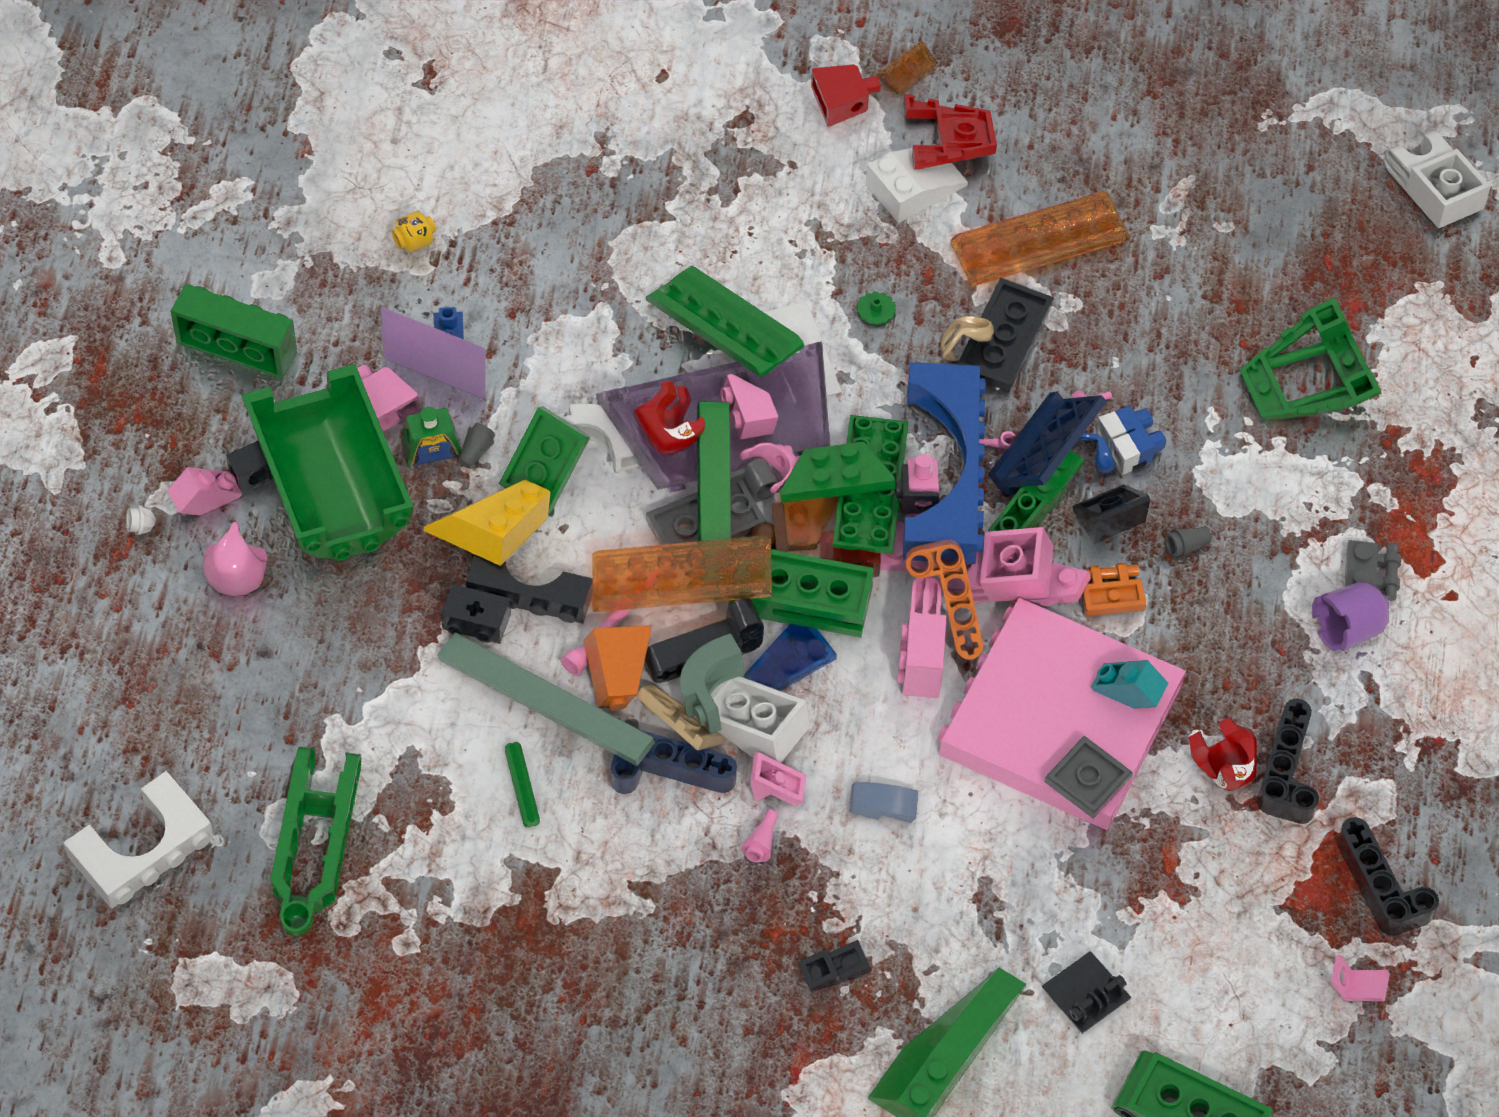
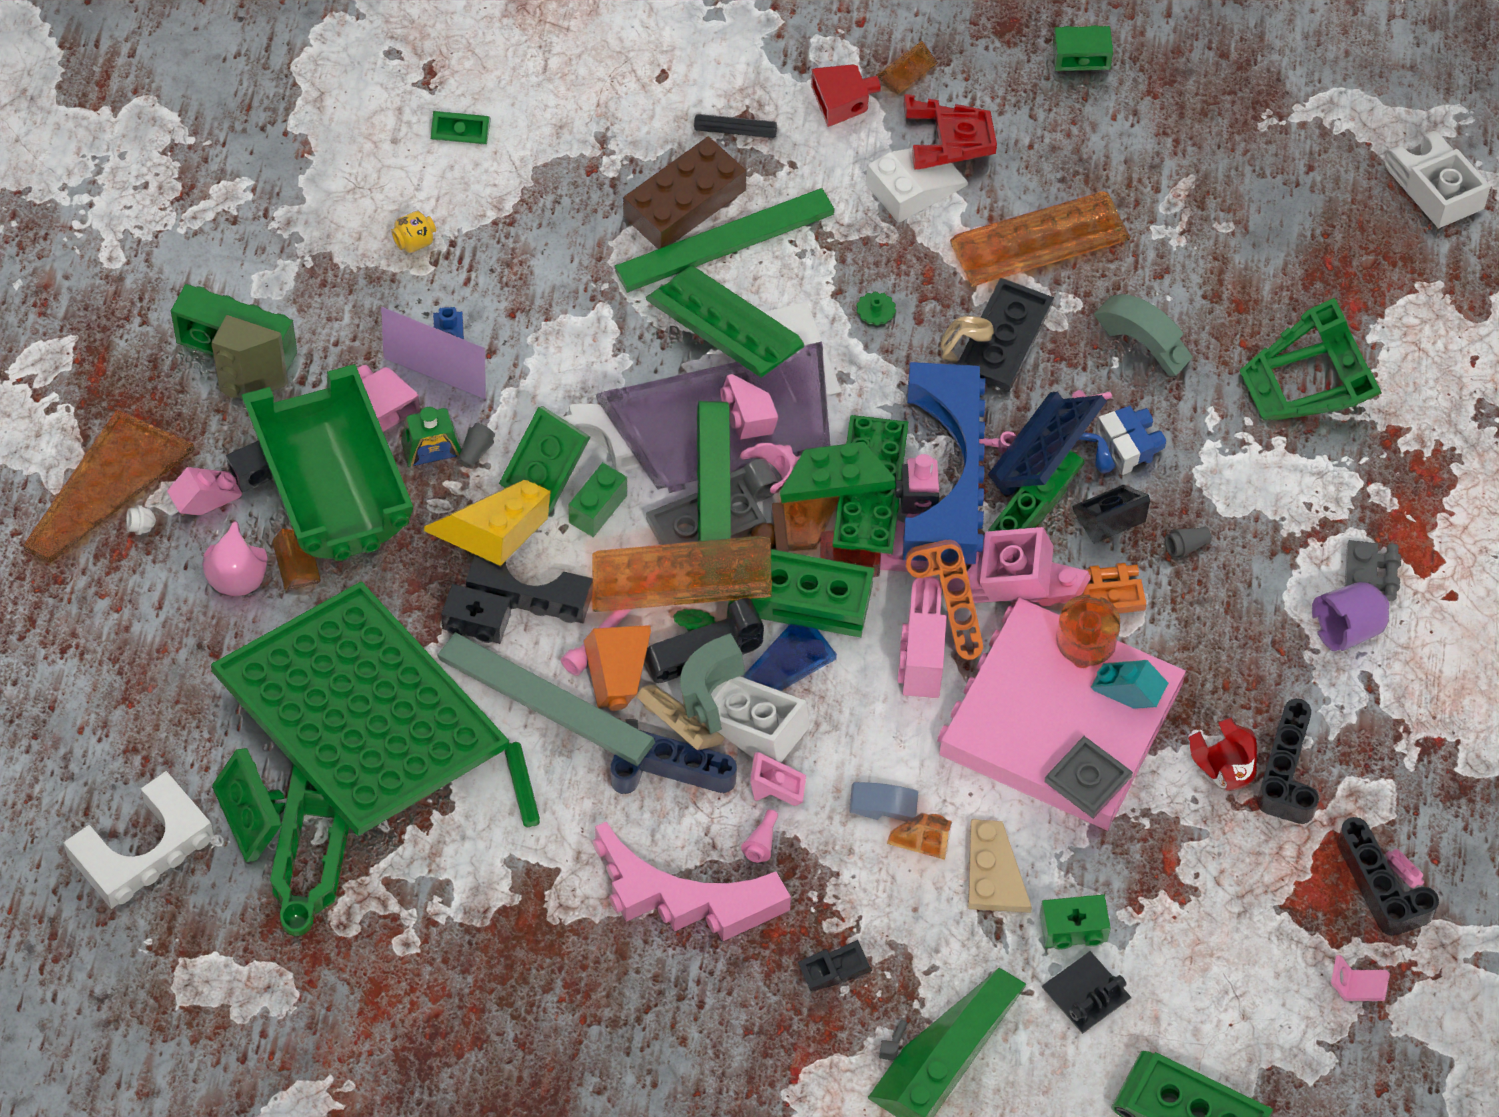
(113, 472): none -> clear orange wing
(248, 358): none -> olive slope
(248, 804): none -> green plate
(295, 565): none -> clear orange slope
(359, 707): none -> green plate
(460, 127): none -> green slope
(597, 499): none -> green brick
(664, 427): red piece -> none
(684, 193): none -> reddish brown brick
(693, 618): none -> green piece
(724, 240): none -> green tile
(727, 906): none -> bright pink arch
(736, 126): none -> black axle
(889, 1049): none -> dark grey hand
(923, 835): none -> clear orange wing
(993, 870): none -> tan wing
(1082, 48): none -> green brick
(1088, 630): none -> clear orange brick
(1090, 916): none -> green brick
(1149, 325): none -> sand green arch
(1404, 868): none -> bright pink axle

